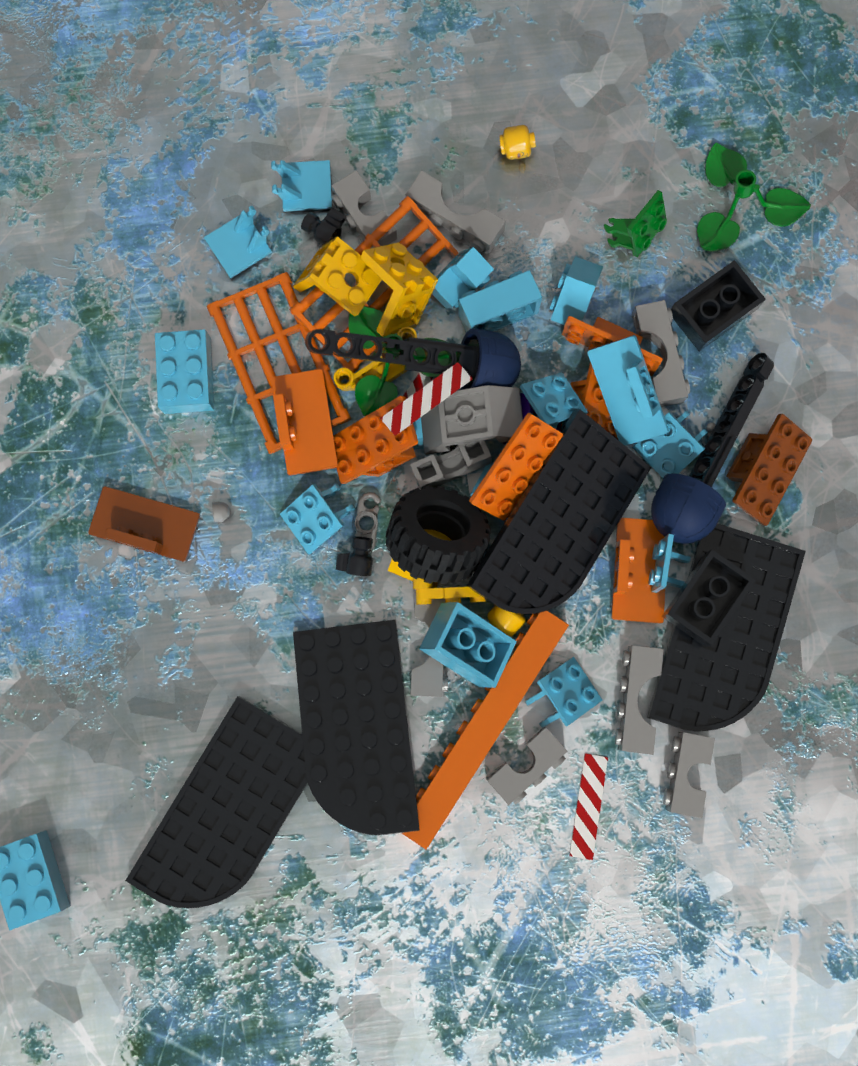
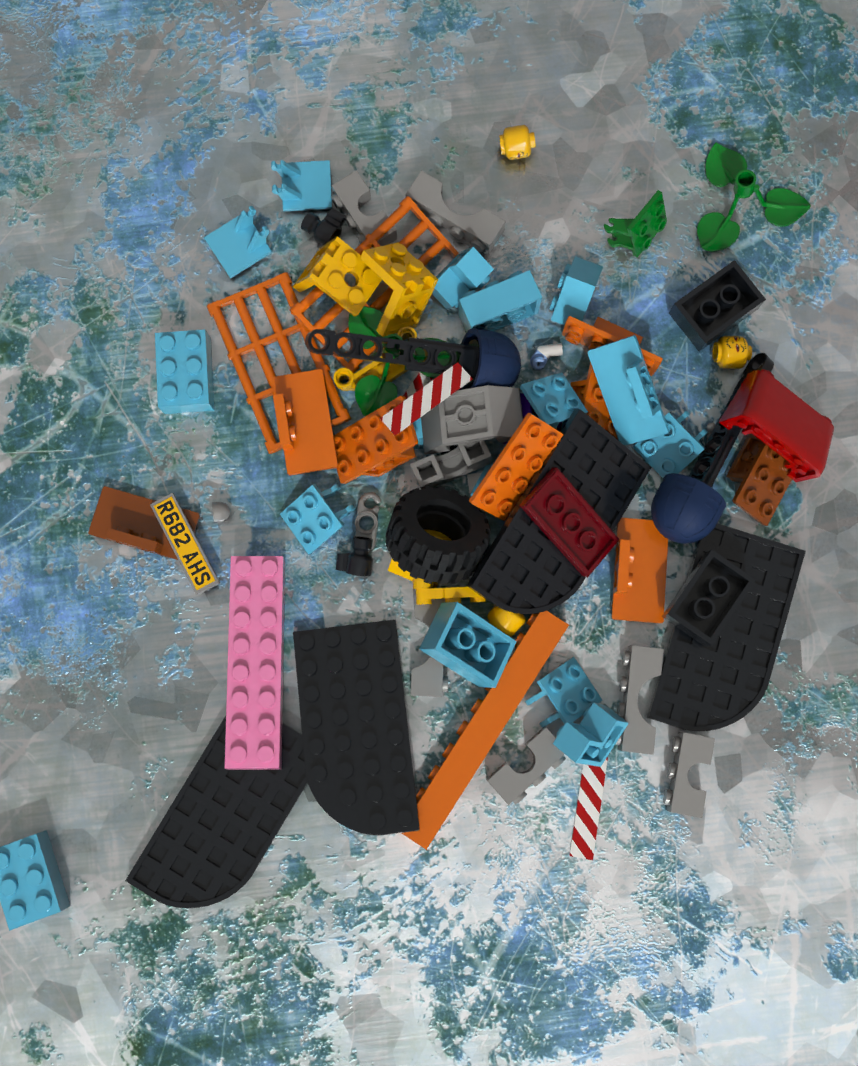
(185, 543): none -> tile
(255, 663): none -> bright pink brick
(543, 353): none -> arm
(569, 522): none -> dark red tile
(592, 738): none -> medium azure brick
(654, 324): light grey arch -> none
(663, 554): medium azure plate -> none
(731, 352): none -> yellow head
(782, 423): none -> red windscreen

